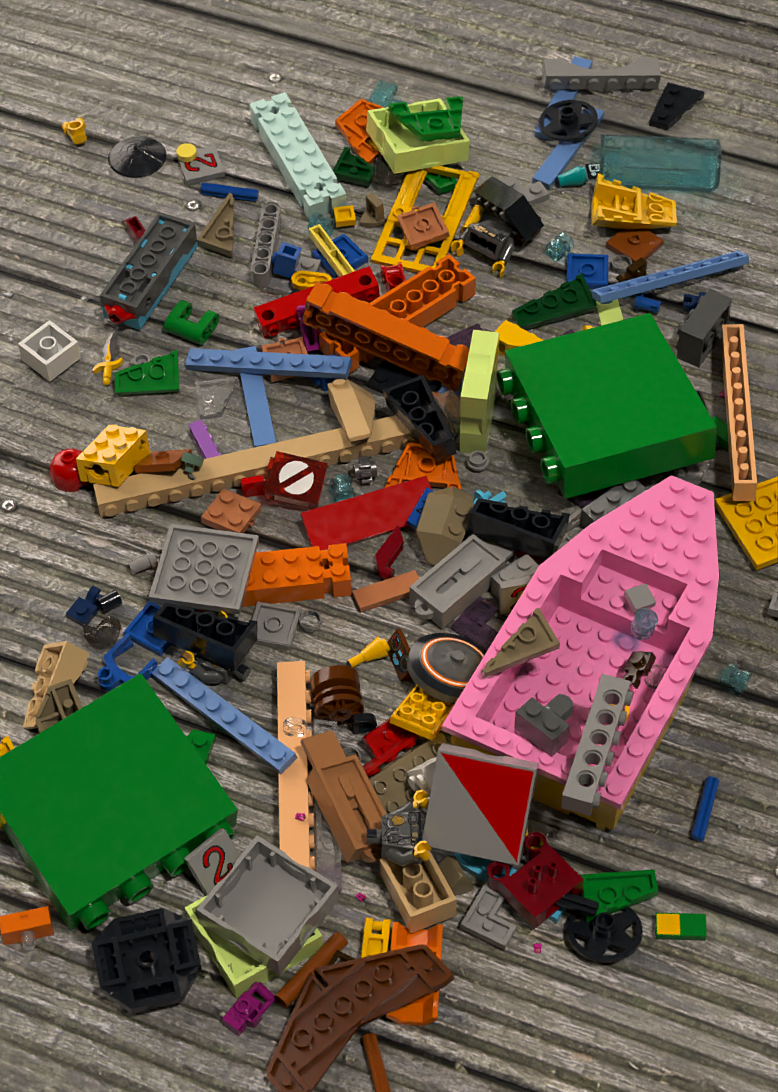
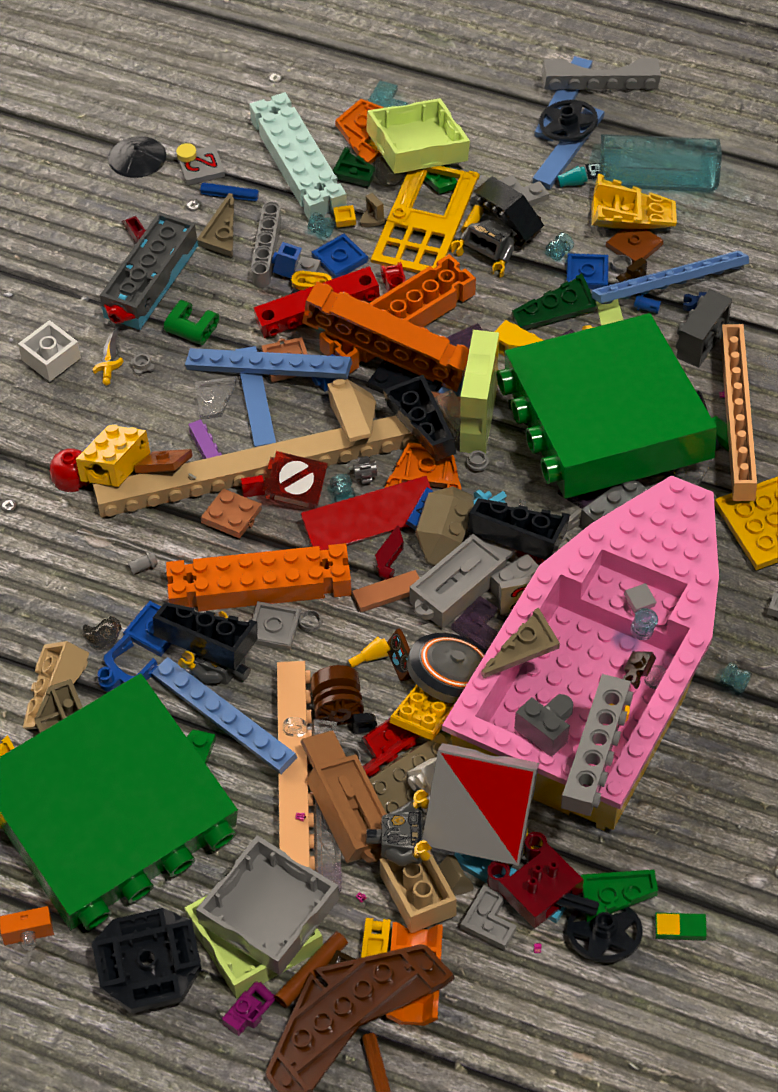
(75, 130): yellow plate -> none
(85, 609): dark blue plate -> none
(109, 601): black hinge -> none
(155, 376): green wing -> none
(192, 460): sand green tile -> none
(204, 568): light grey plate -> none
(212, 860): light grey tile -> none
(309, 334): magenta piece -> none
(329, 251): light yellow piece -> none
(423, 226): nougat plate -> none
(431, 124): green wing -> none
(672, 104): black wing -> none
(705, 809): blue axle -> none

